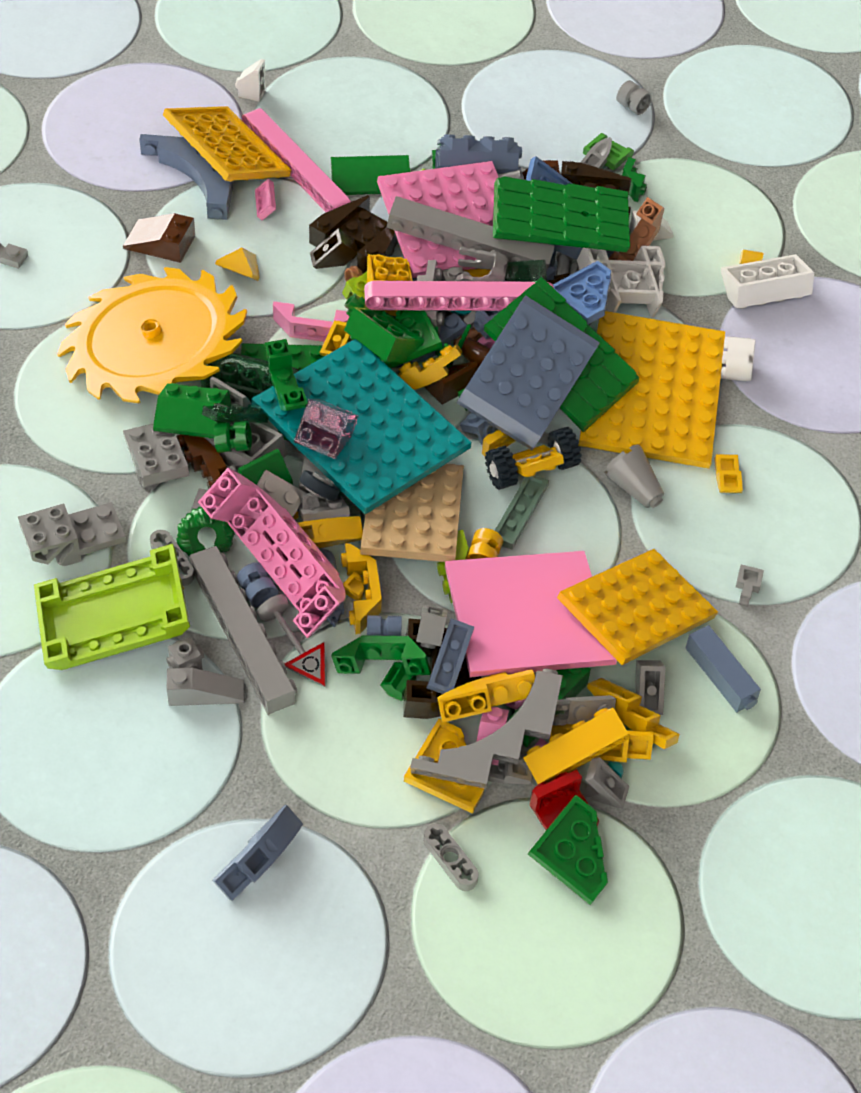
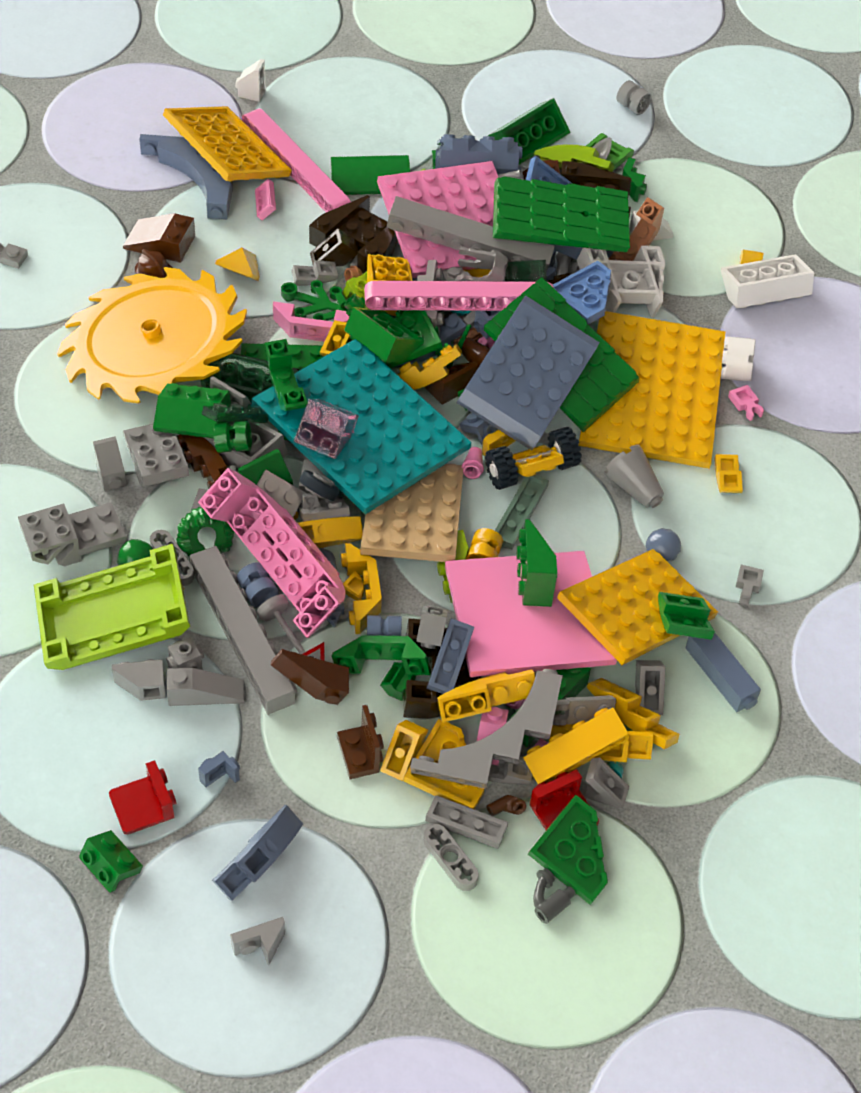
(109, 463): none -> light grey slope
(109, 859): none -> green bracket
(133, 550): none -> green hair
(141, 679): none -> light grey slope
(143, 801): none -> red bracket
(152, 264): none -> reddish brown piece
(218, 766): none -> sand blue bracket
(265, 935): none -> light grey slope
(290, 292): none -> green plant
(315, 676): none -> reddish brown slope
(321, 270): none -> light grey slope
(361, 747): none -> reddish brown bracket
(403, 747): none -> yellow slope
(466, 821): none -> light grey plate
(473, 463): none -> bright pink cone
(508, 804): none -> reddish brown arm
(535, 128): none -> green slope
(536, 568): none -> green slope
(556, 903): none -> dark grey plant
(574, 153): none -> lime slope
(664, 542): none -> sand blue hair
(685, 615): none -> green slope
(745, 399): none -> bright pink plate

